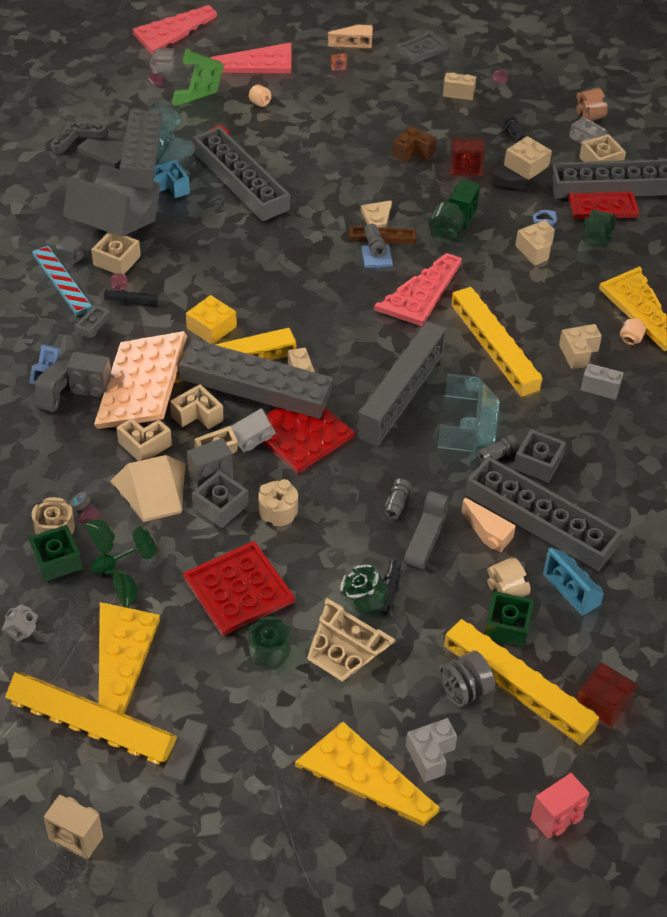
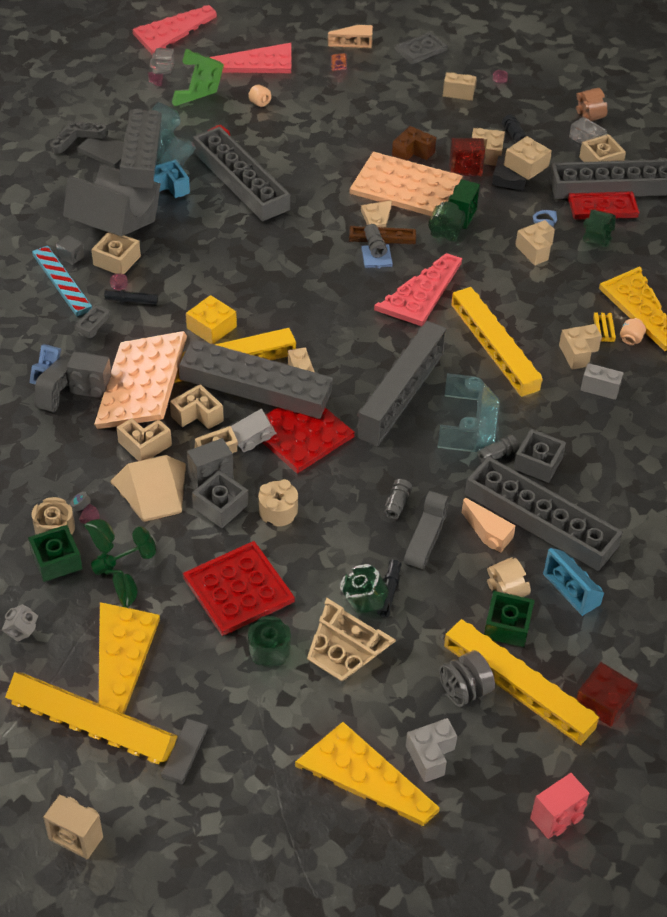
(404, 183): none -> light nougat plate
(493, 143): none -> tan brick
(603, 318): none -> yellow tile

